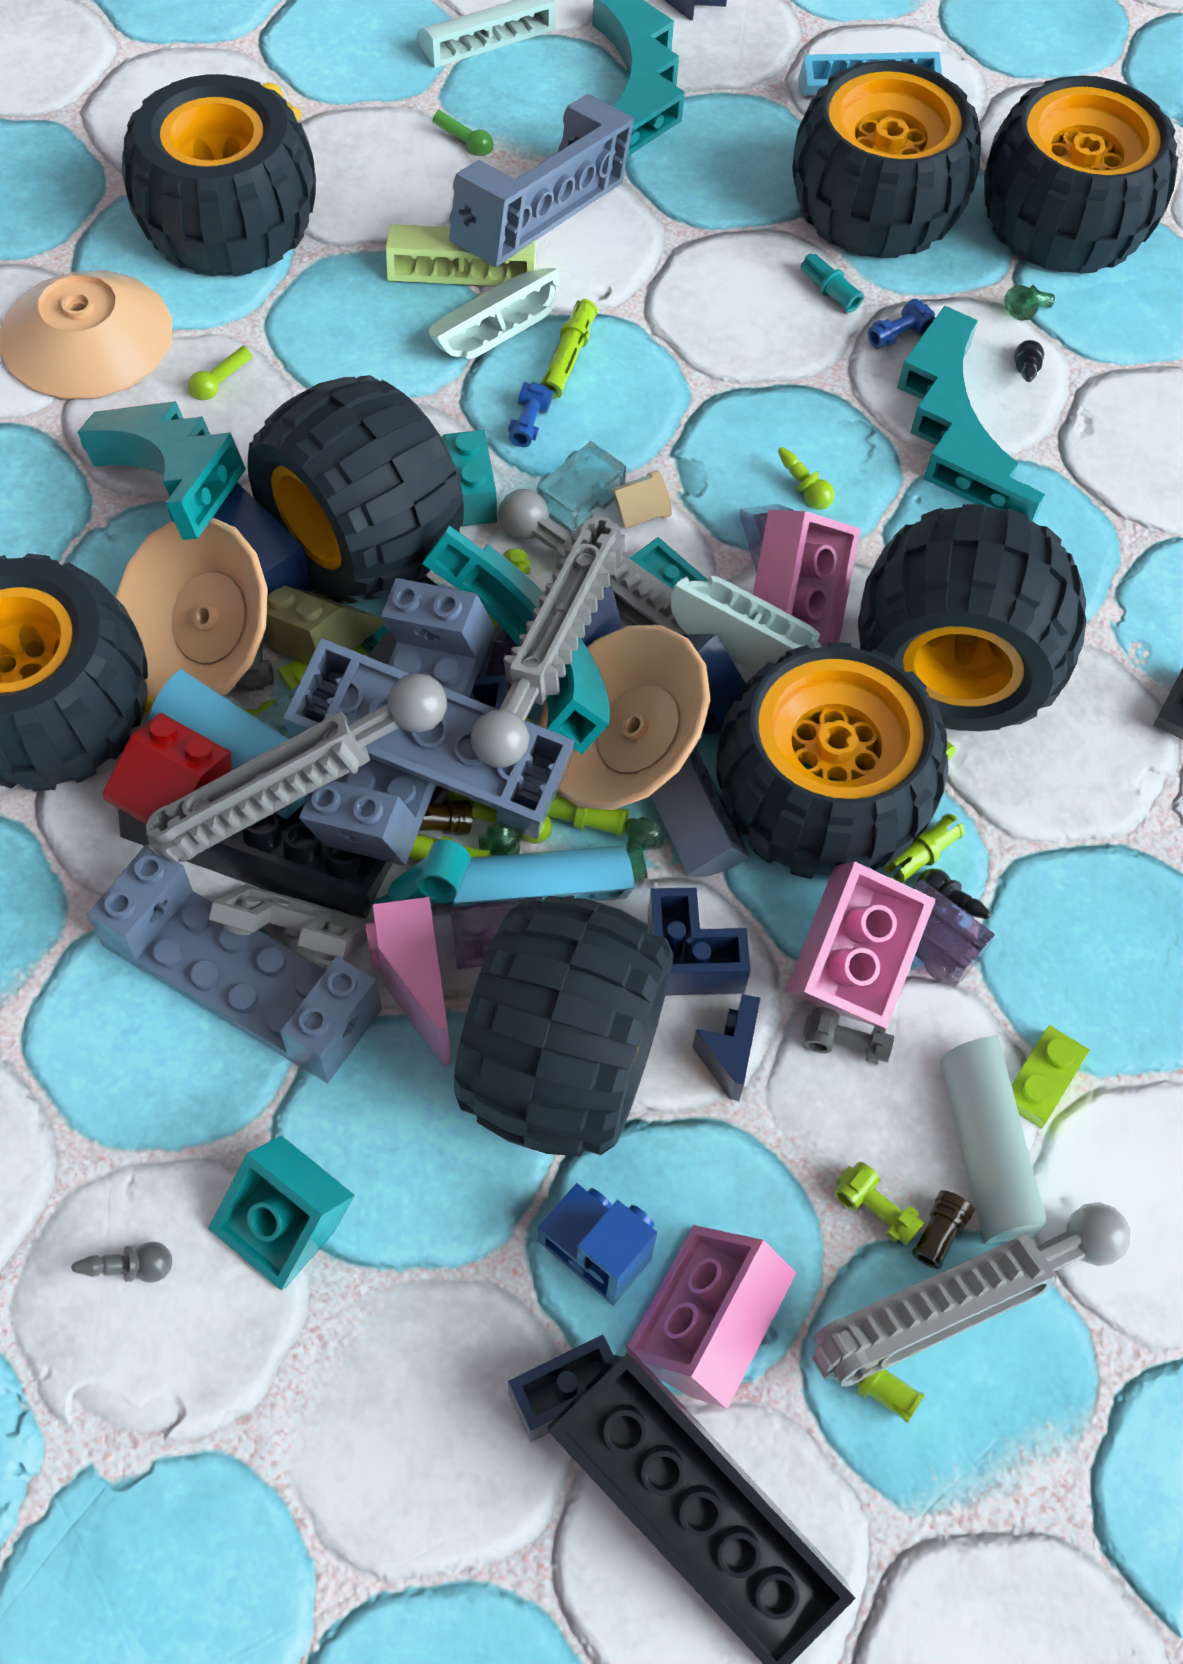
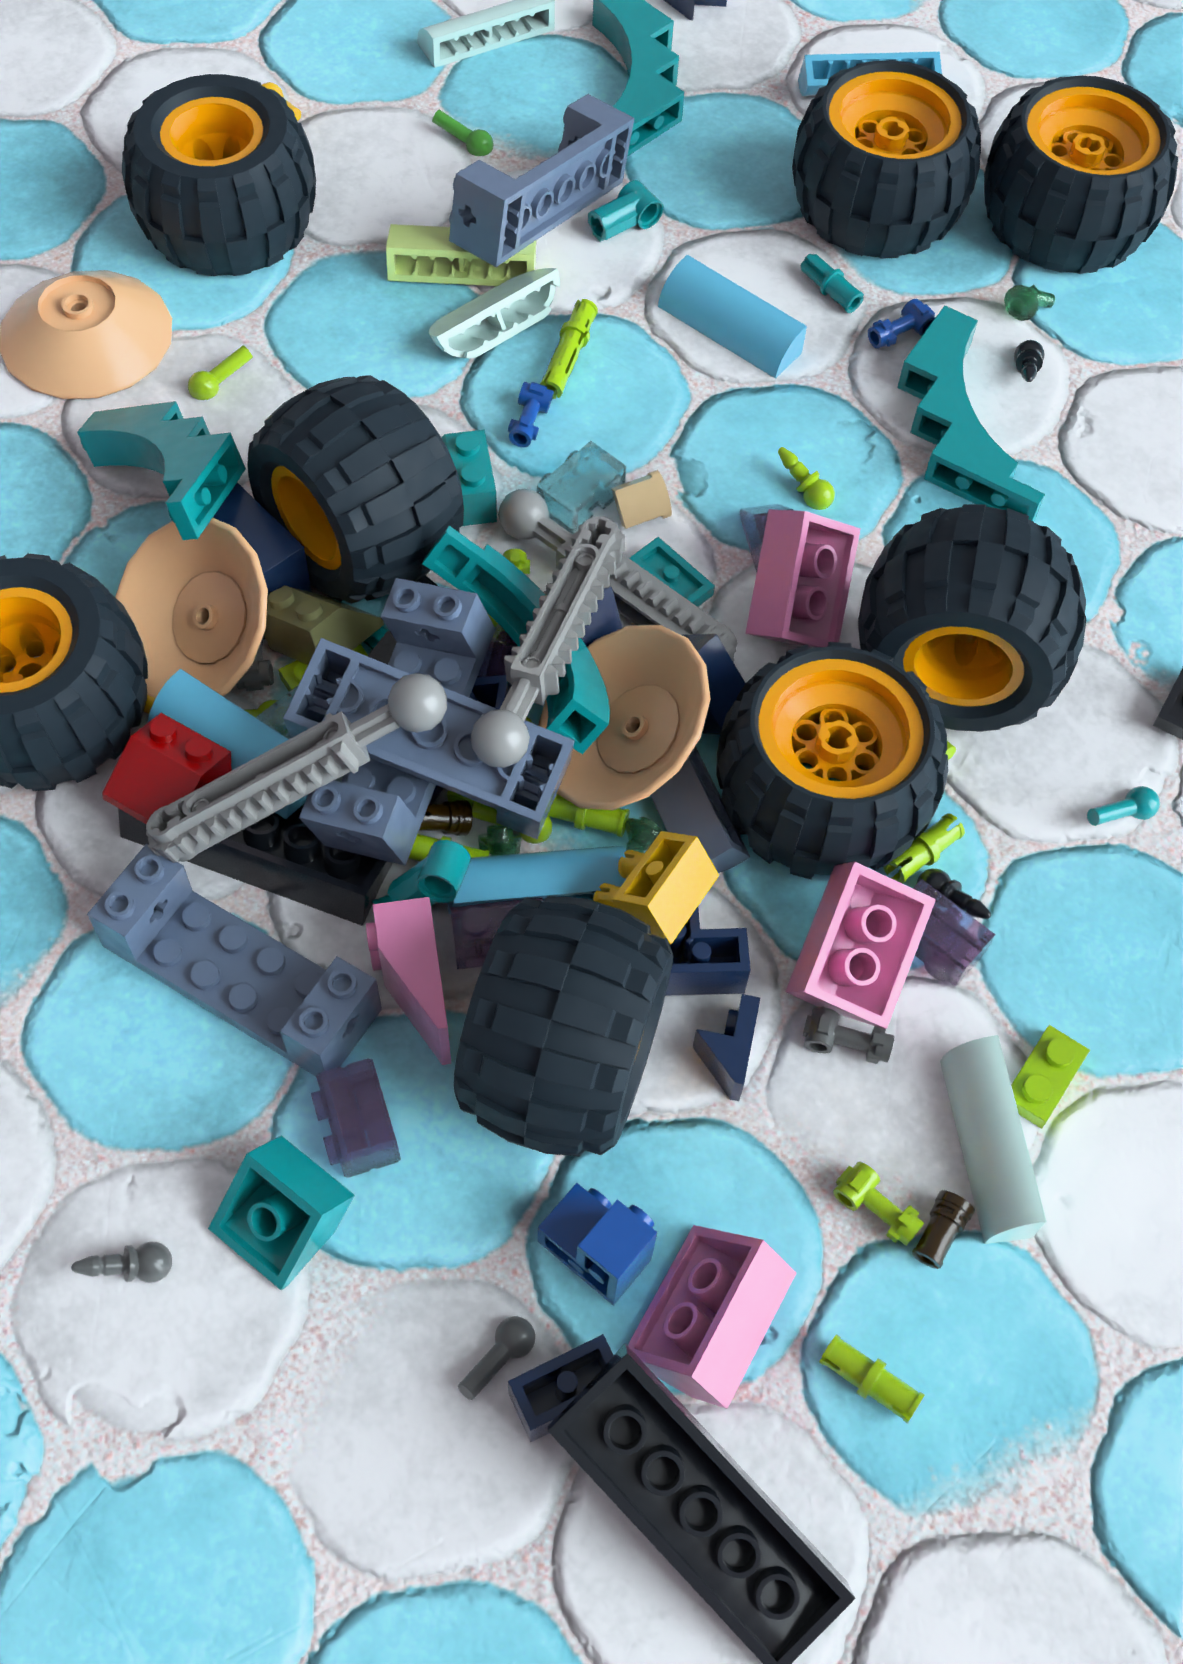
(320, 928): light grey plate -> none
(357, 1118): none -> clear purple brick
(513, 1340): none -> dark grey bar
(632, 207): none -> teal piece
(662, 883): none -> yellow brick
(732, 316): none -> medium azure brick
(744, 623): light aqua brick -> none
(965, 1296): light grey gear -> none
(1139, 802): none -> teal bar

